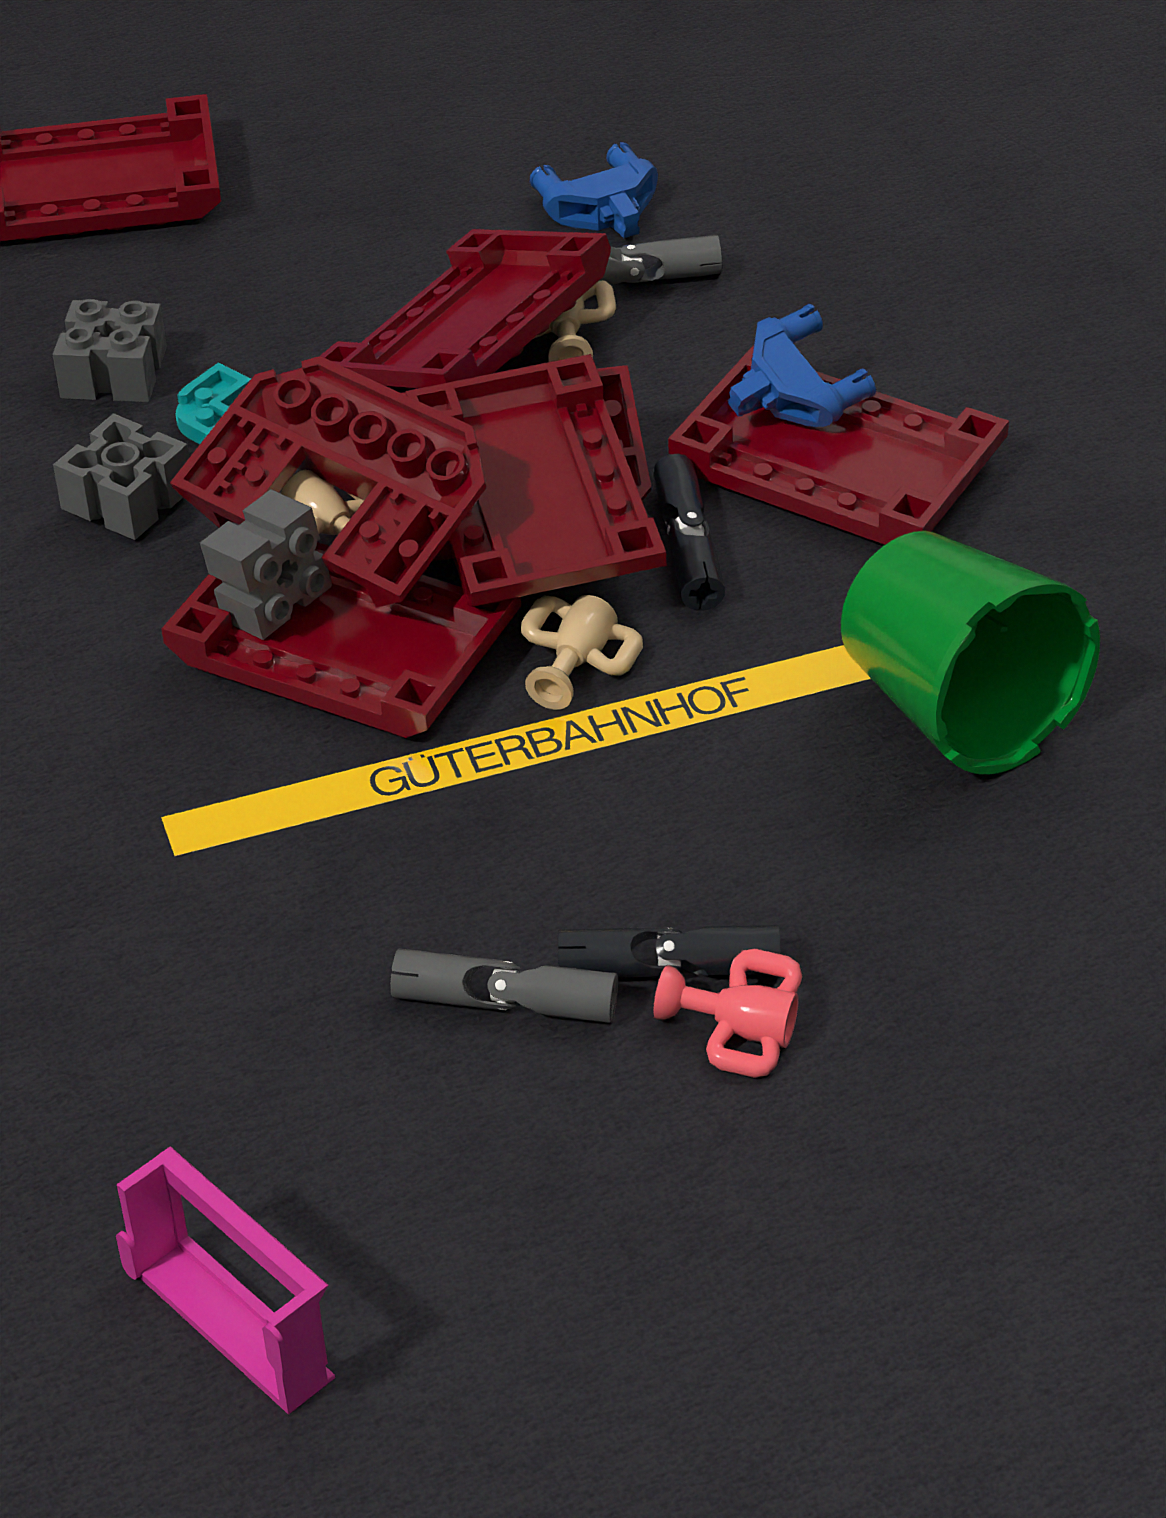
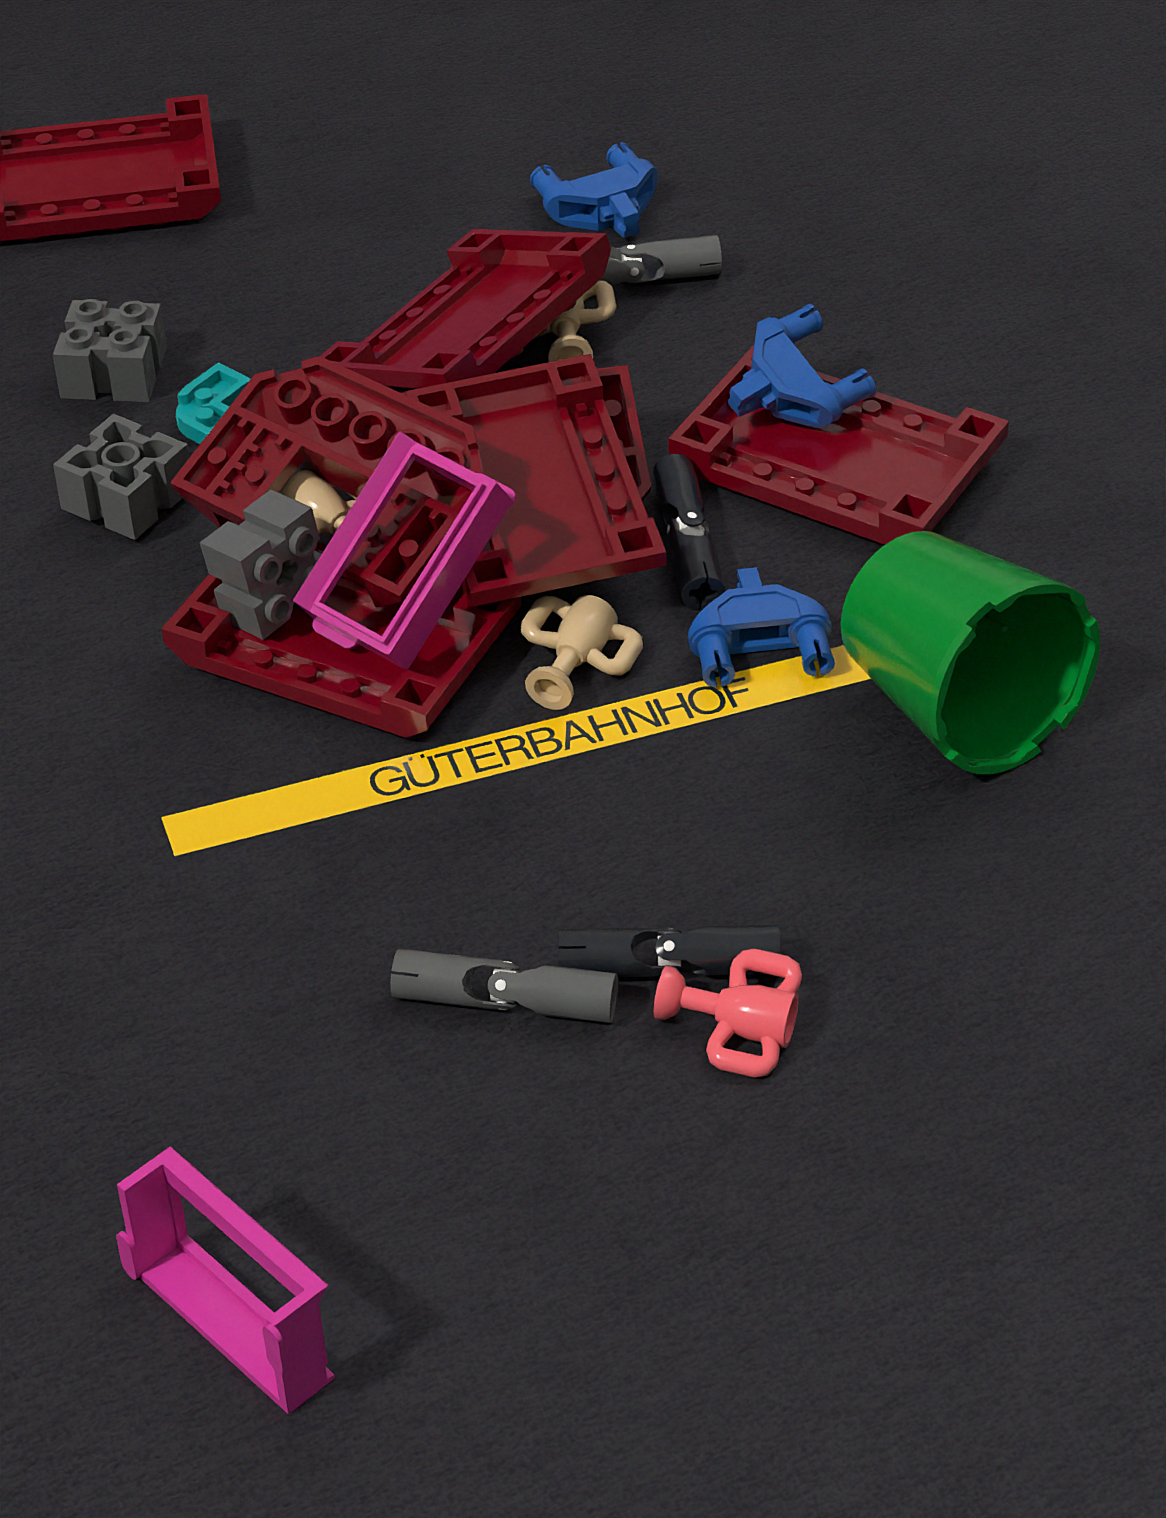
(440, 576): none -> dark pink piece
(759, 620): none -> blue connector

